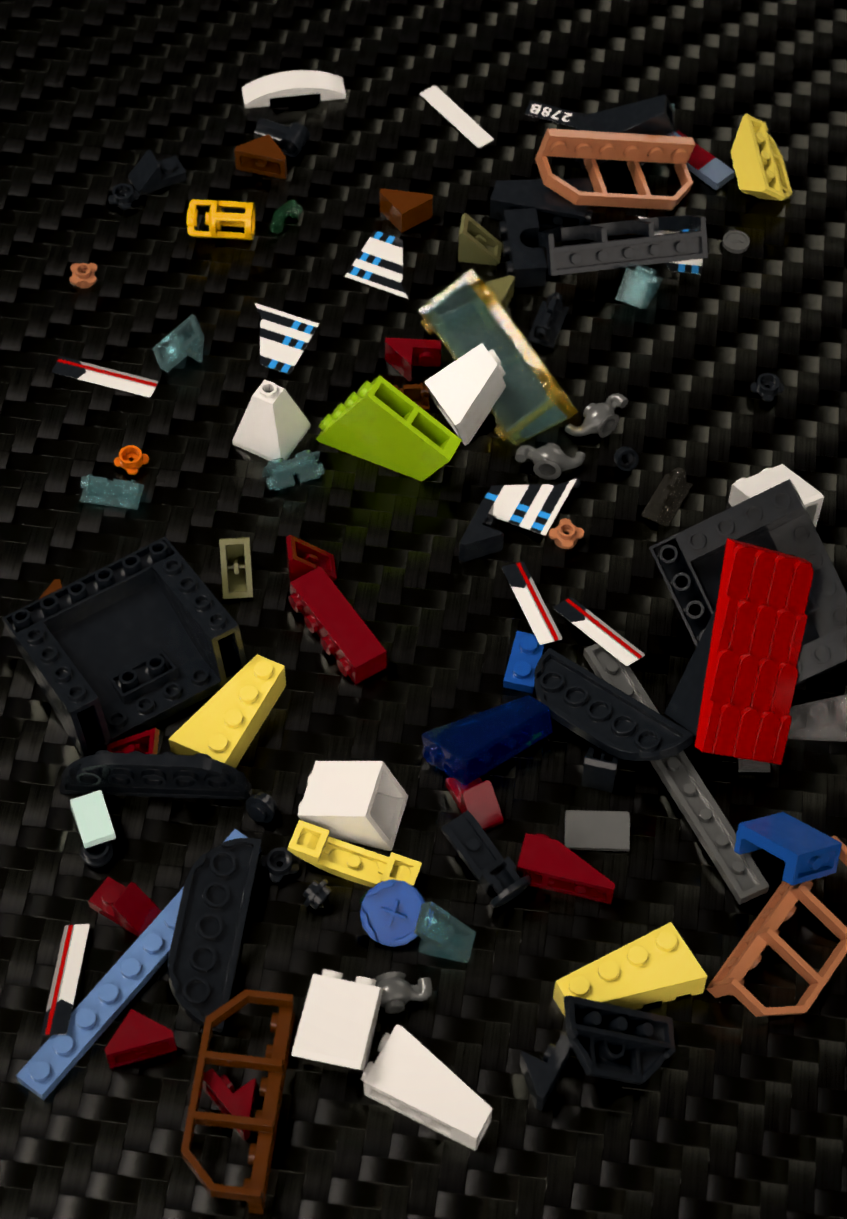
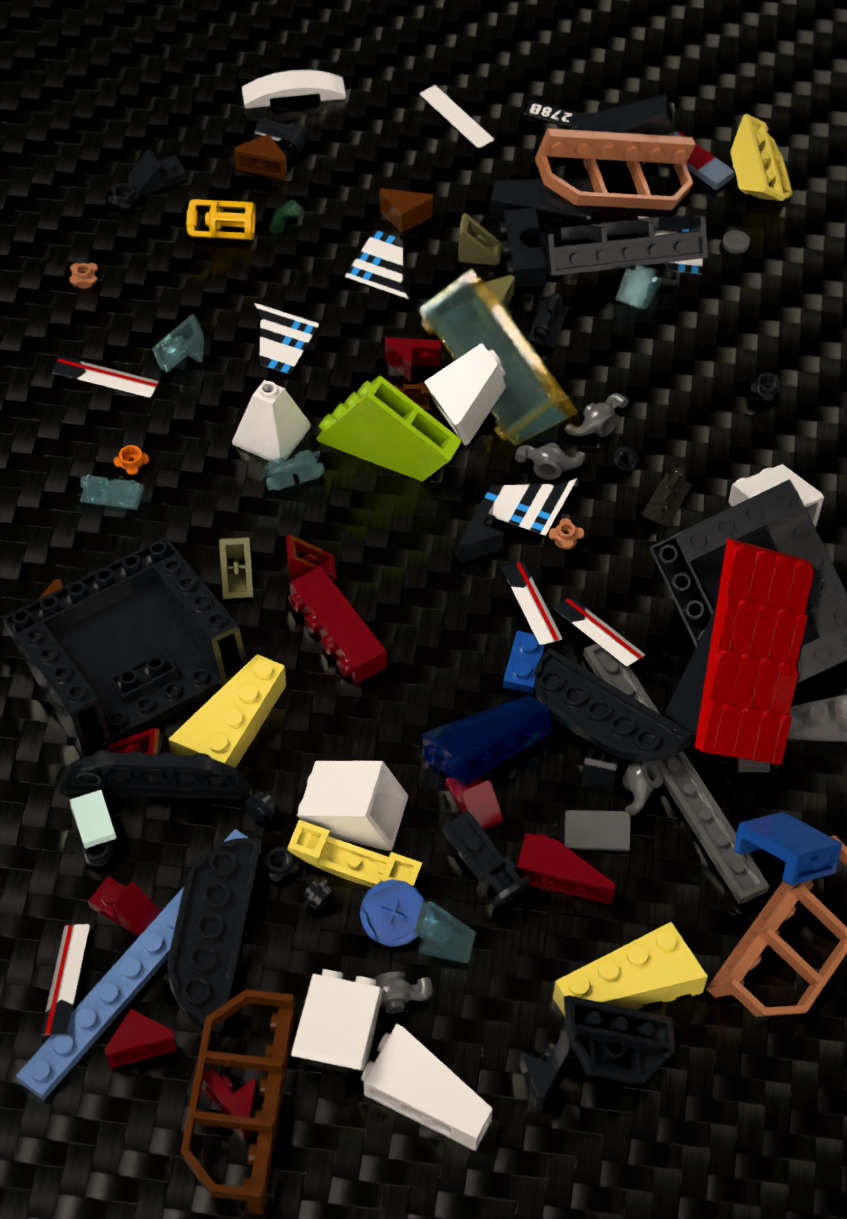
(641, 779): none -> dark grey piece

